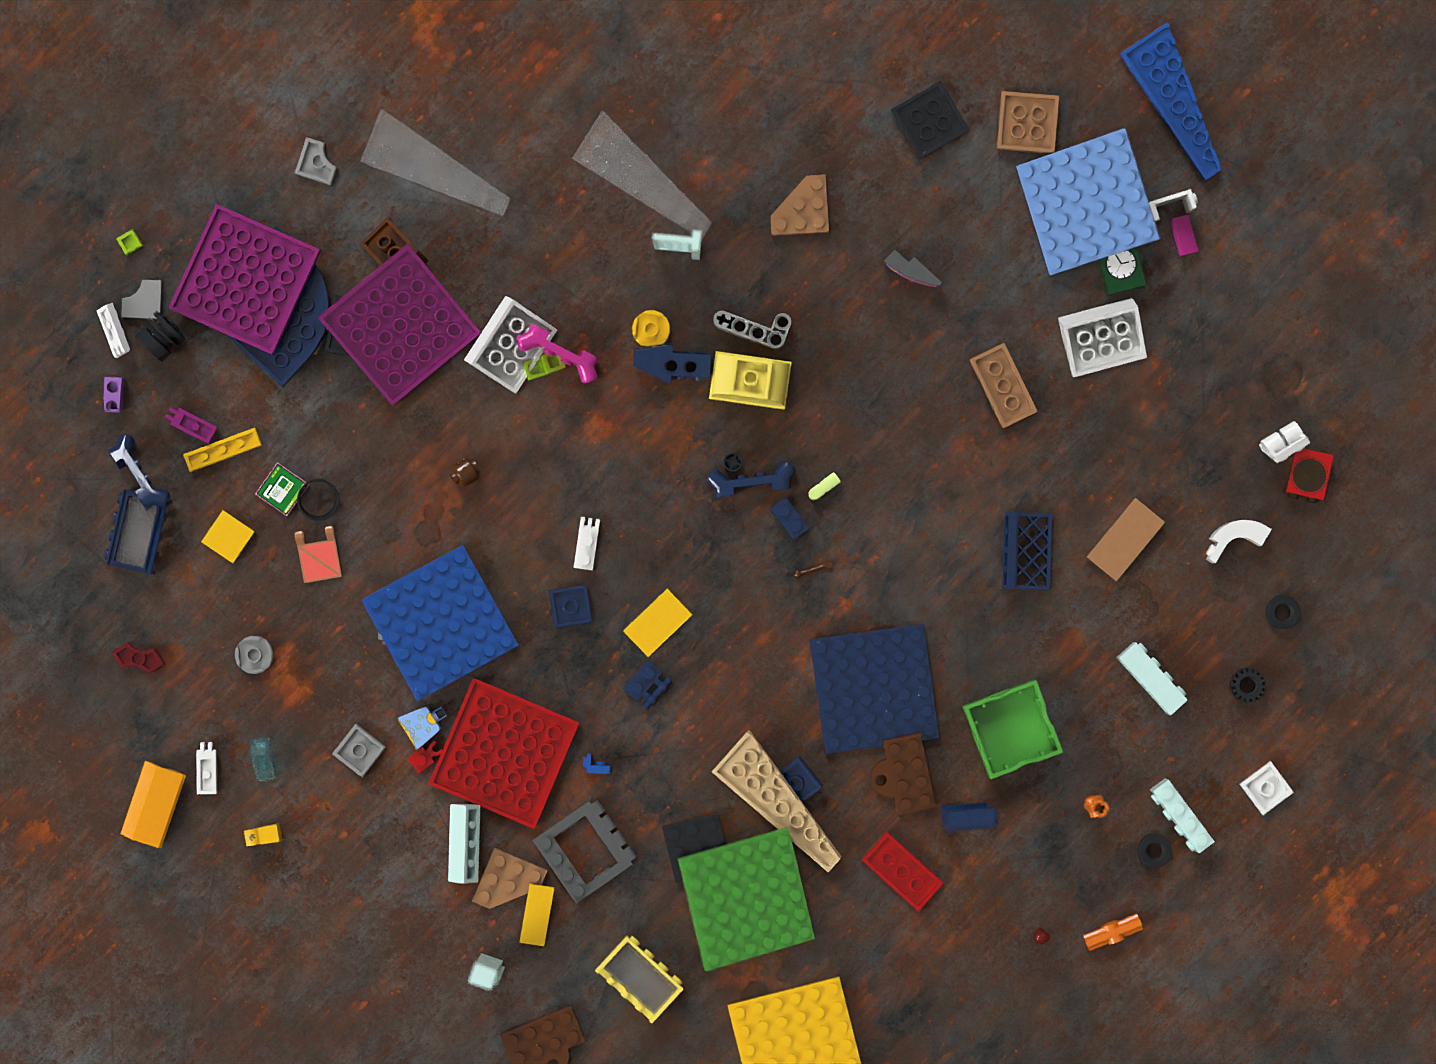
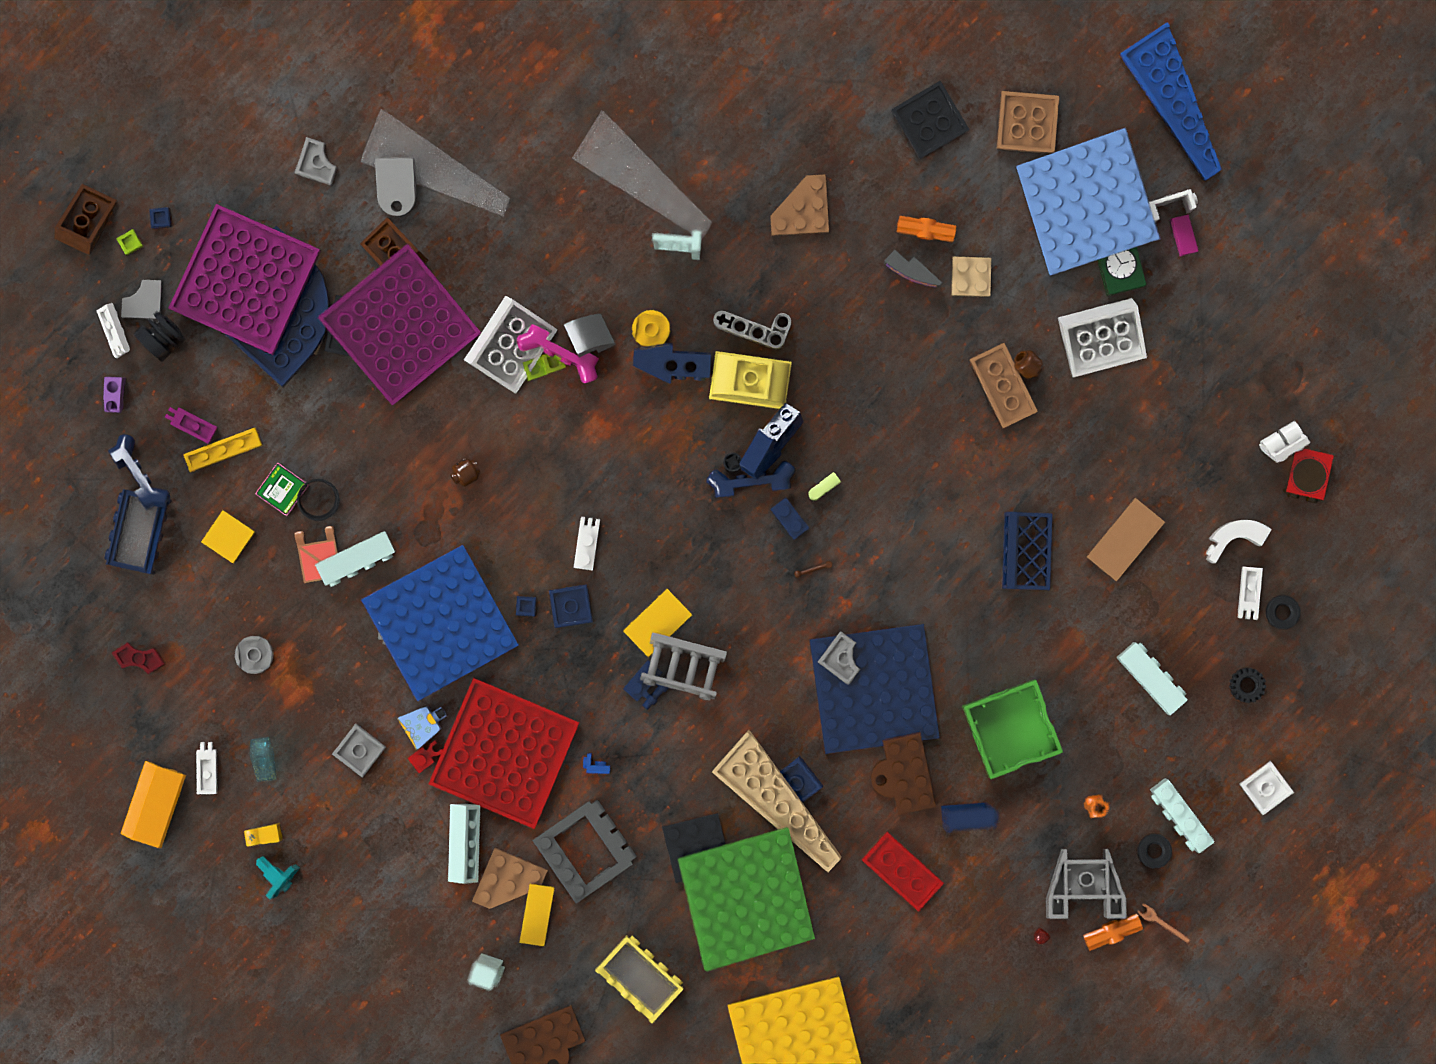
(84, 219): none -> reddish brown slope
(160, 218): none -> dark blue tile
(278, 878): none -> teal piece
(354, 558): none -> light aqua brick
(396, 183): none -> light grey tile
(526, 606): none -> dark blue tile
(589, 334): none -> dark grey slope
(696, 652): none -> light grey fence
(770, 441): none -> dark blue brick
(839, 658): none -> light grey tile
(926, 229): none -> orange piece
(971, 276): none -> tan plate
(1028, 364): none -> reddish brown head
(1085, 881): none -> light grey wedge
(1150, 915): none -> nougat flag
(1250, 592): none -> white hinge

